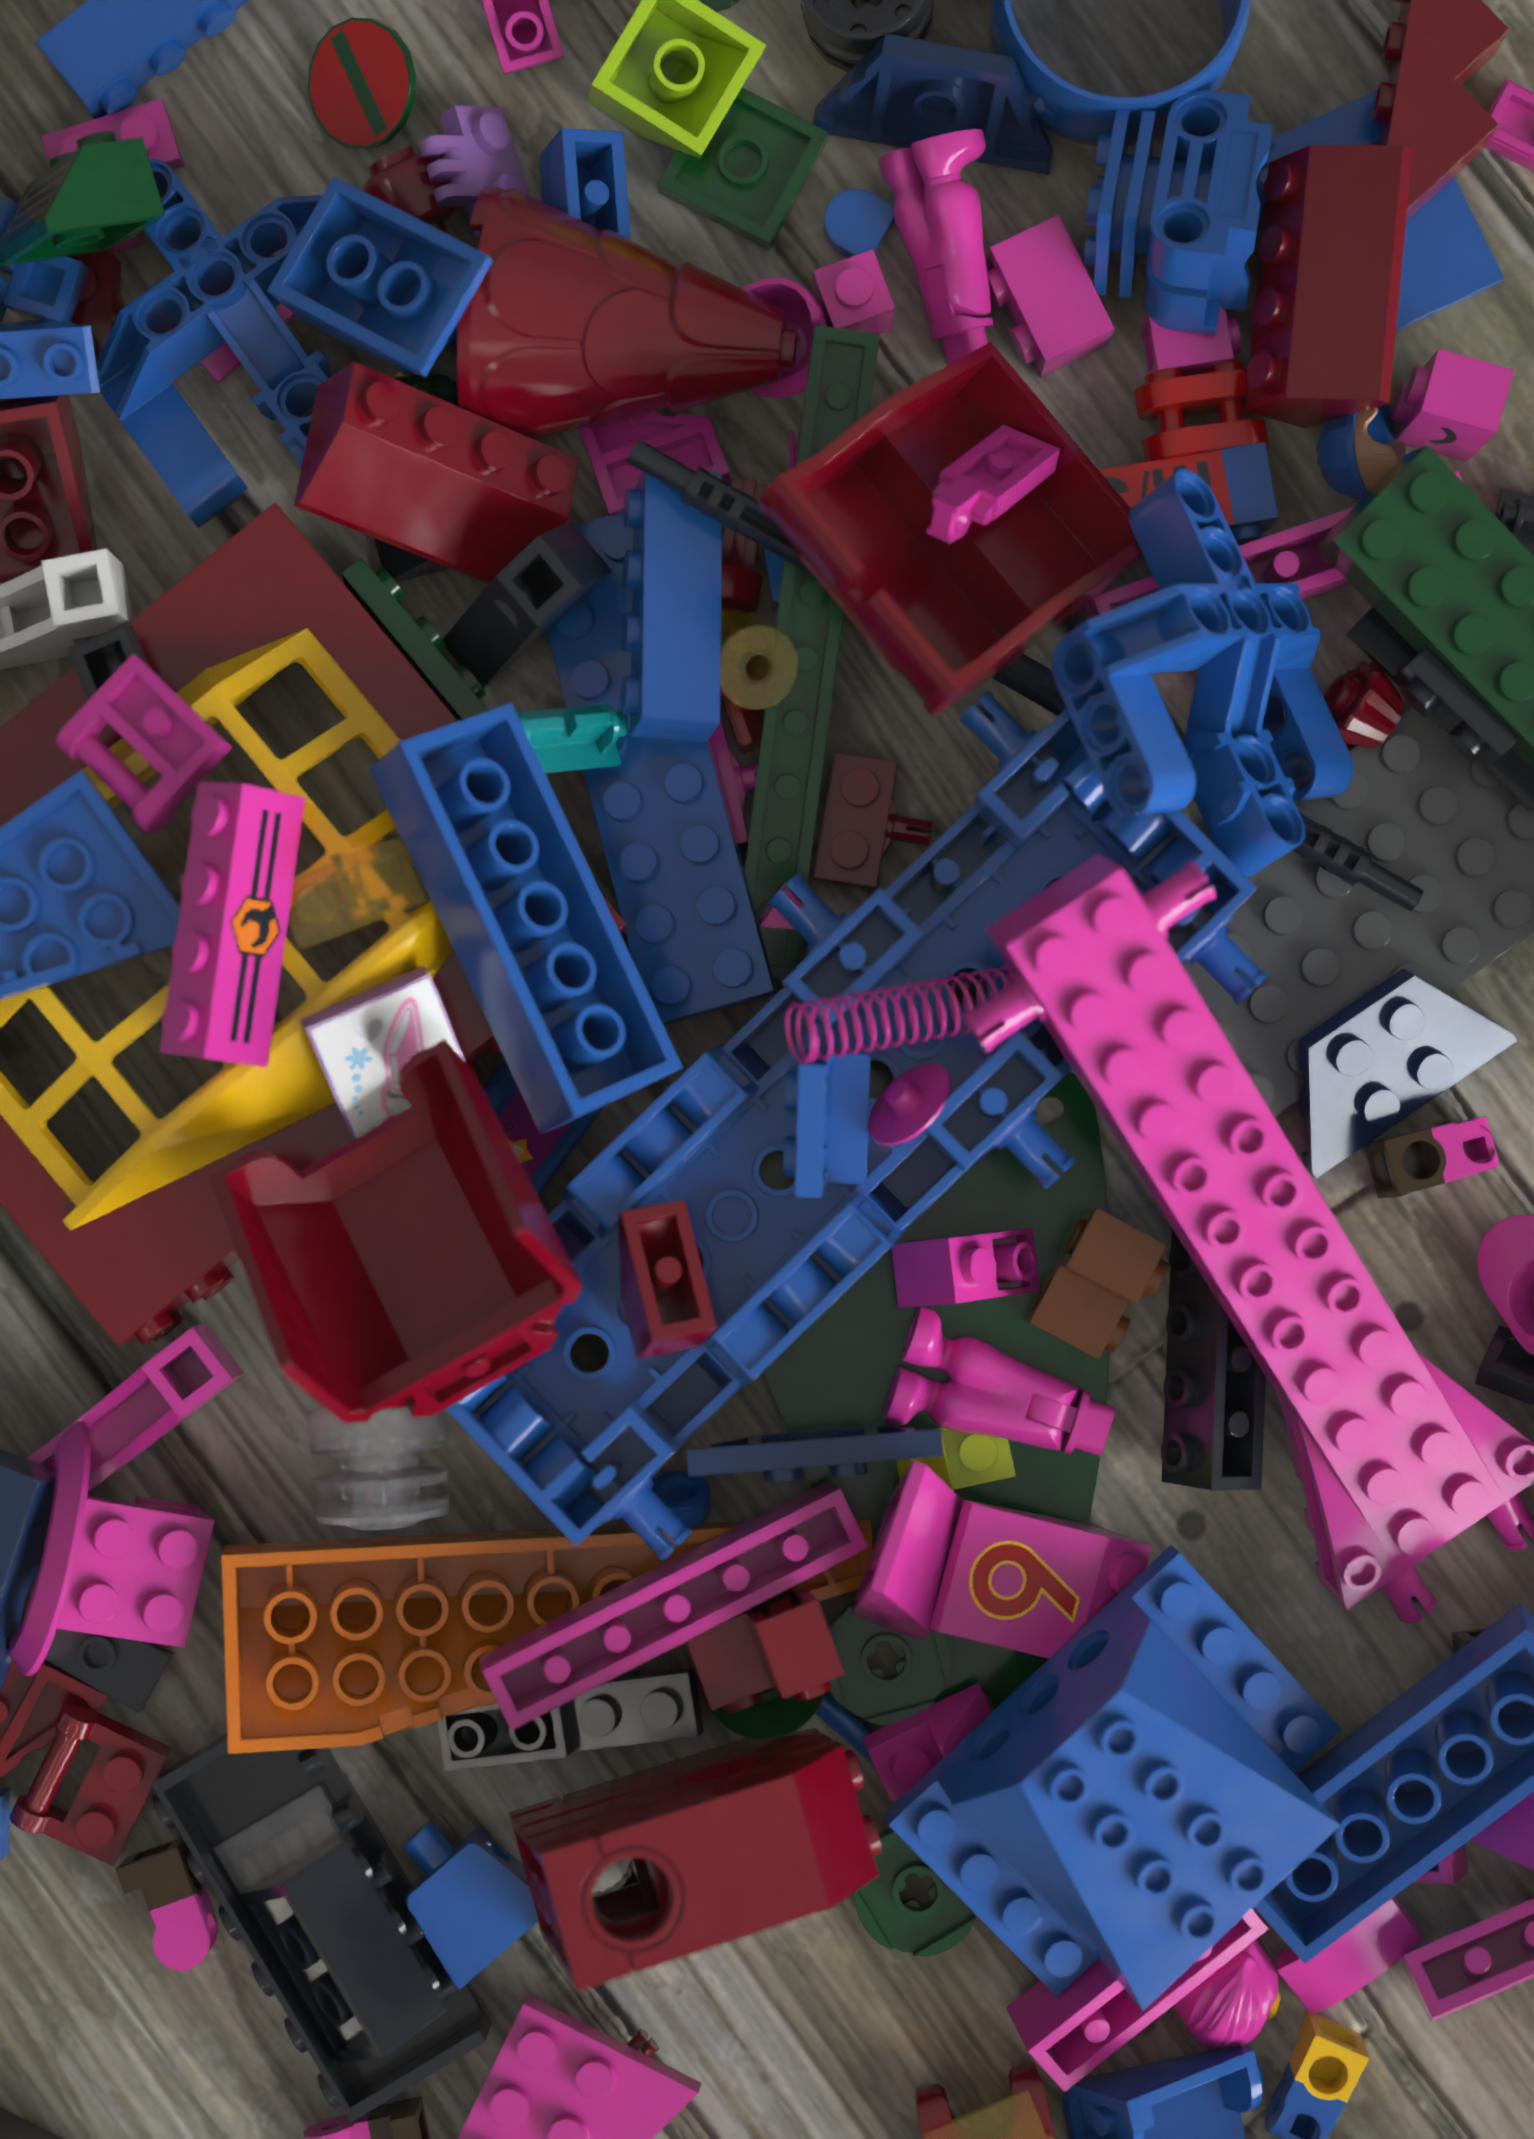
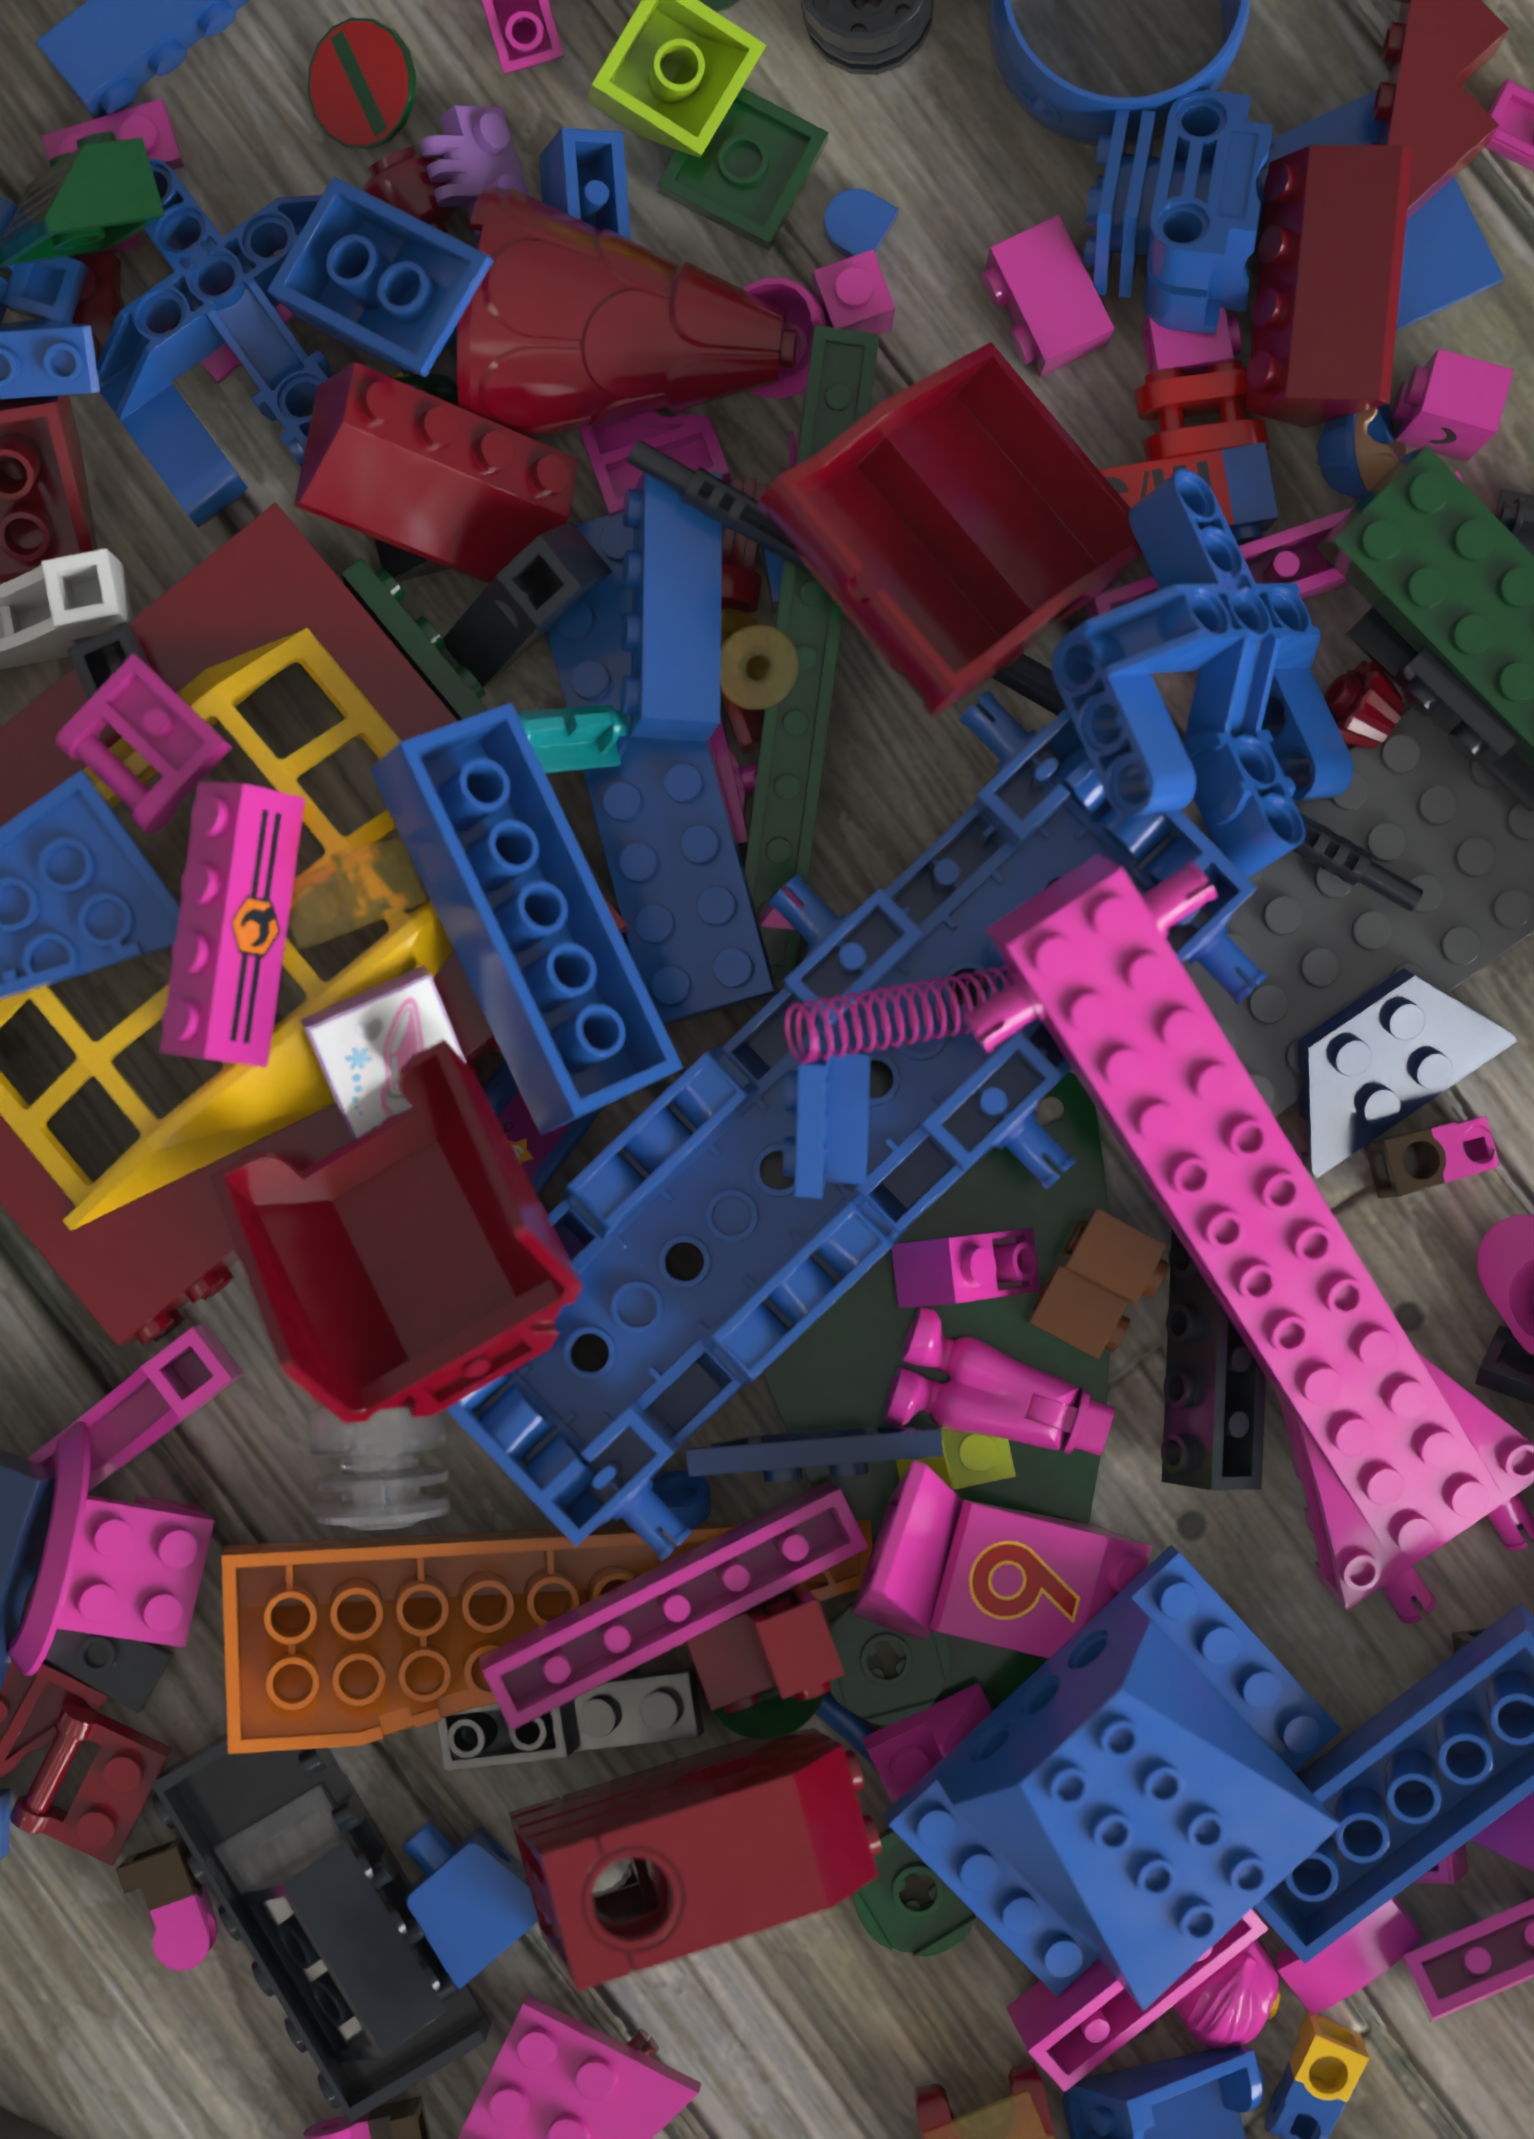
(662, 1280): dark red slope -> none
(862, 822): dark red plate -> none
(909, 1102): dark pink piece -> none
(929, 89): dark blue wing -> none
(944, 235): dark pink piece -> none
(989, 481): dark pink hinge -> none

